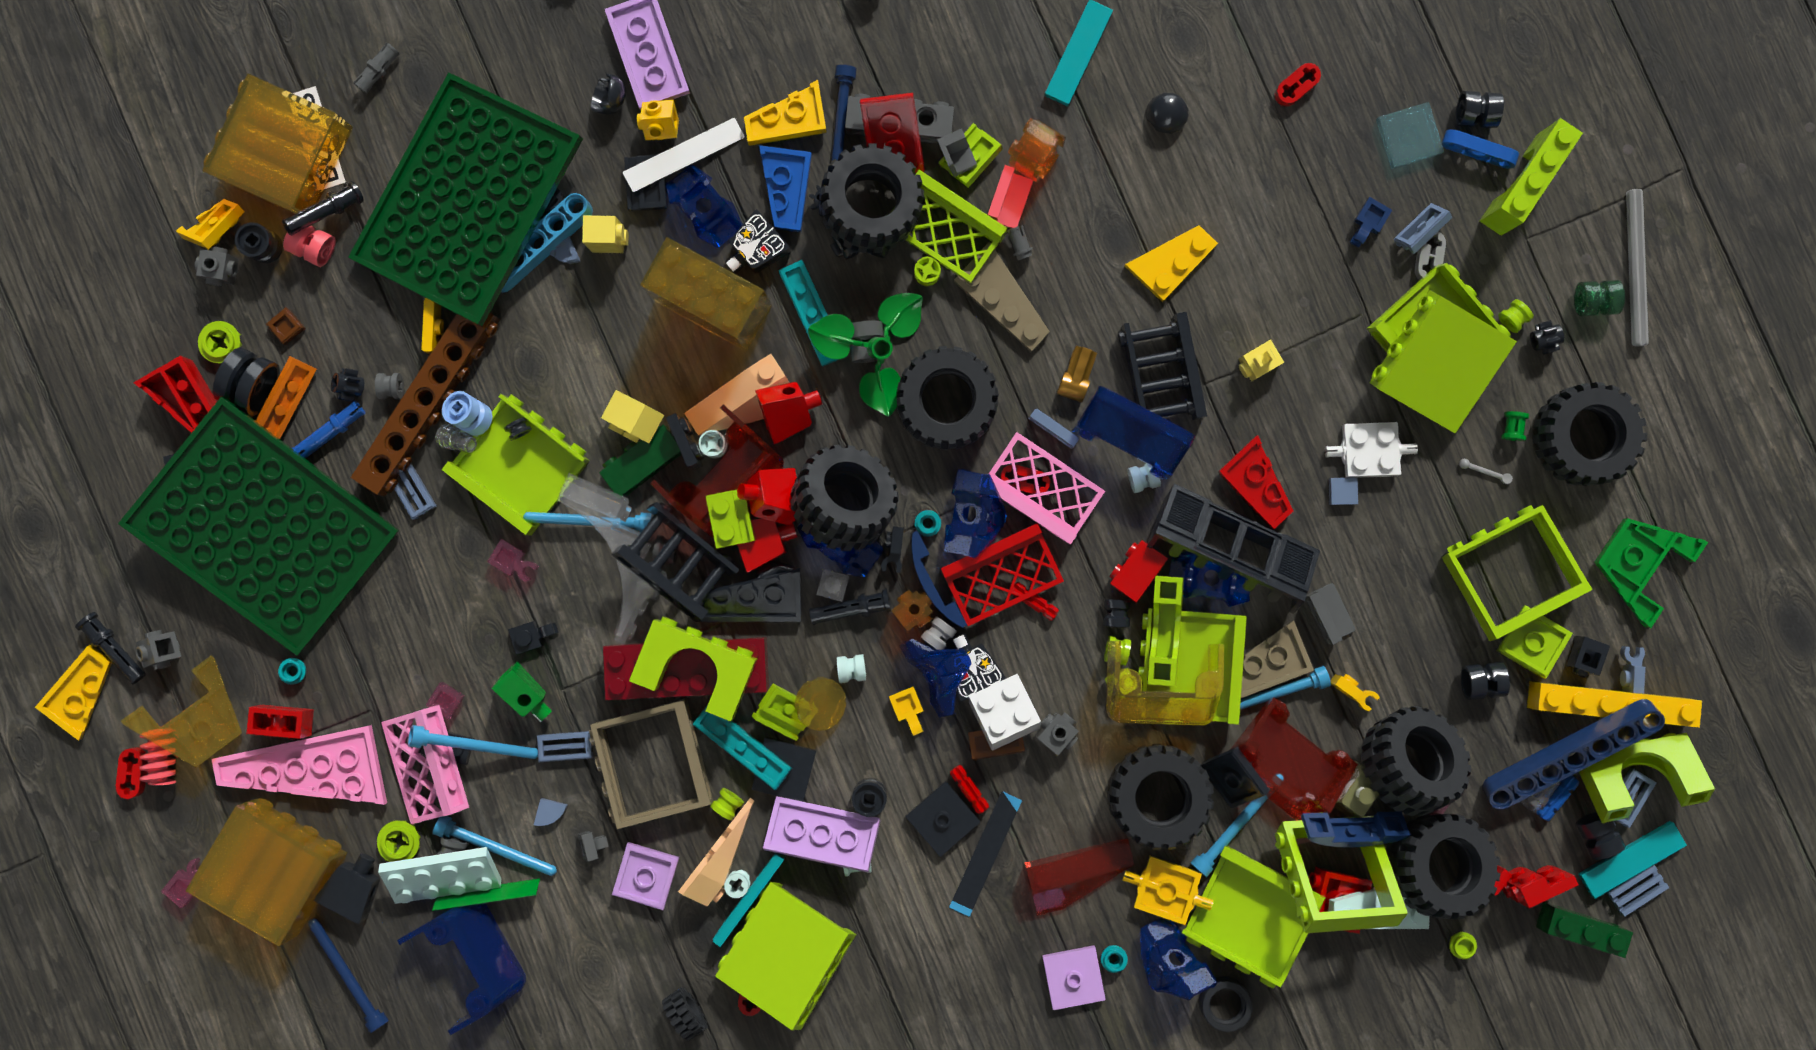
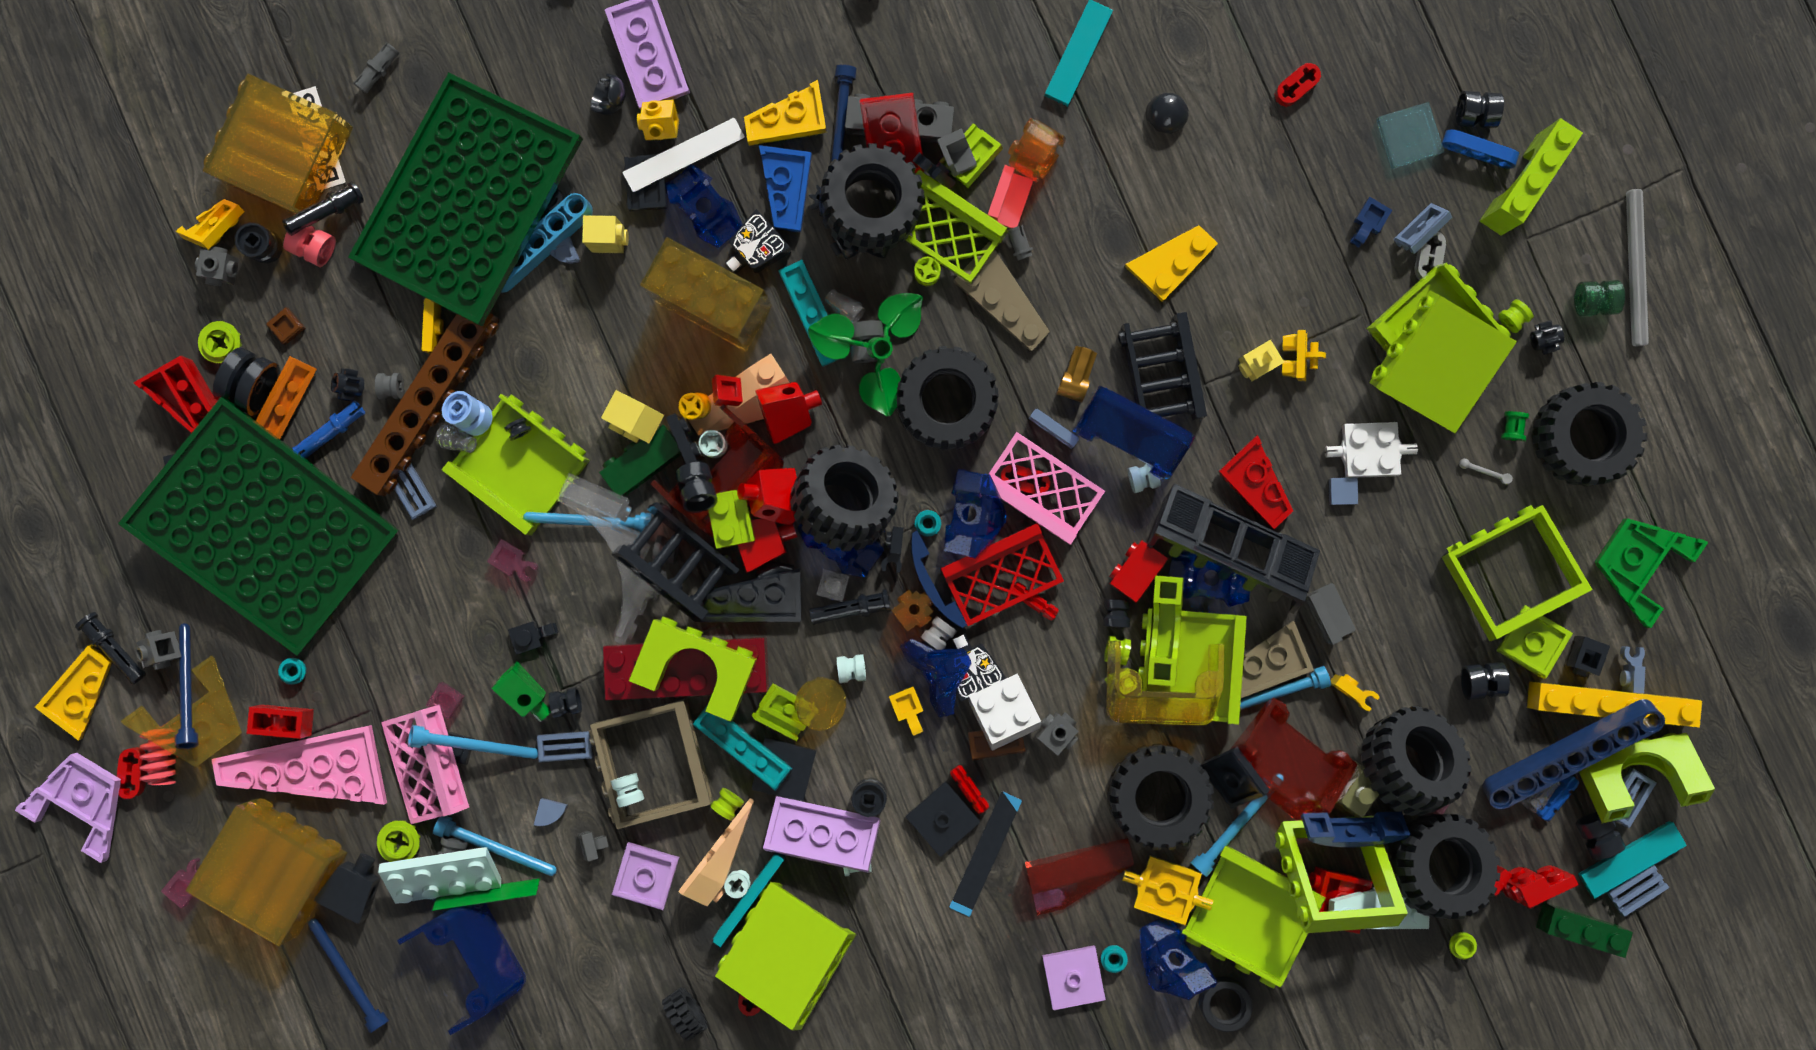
(84, 792): none -> lavender wing
(186, 736): none -> dark blue piece
(565, 702): none -> black wheel
(624, 784): none -> light aqua wheel
(689, 409): none -> yellow wheel
(696, 487): none -> black wheel
(726, 390): none -> red tile
(845, 305): none -> clear cone
(937, 171): none -> black plate
(1298, 343): none -> yellow hips

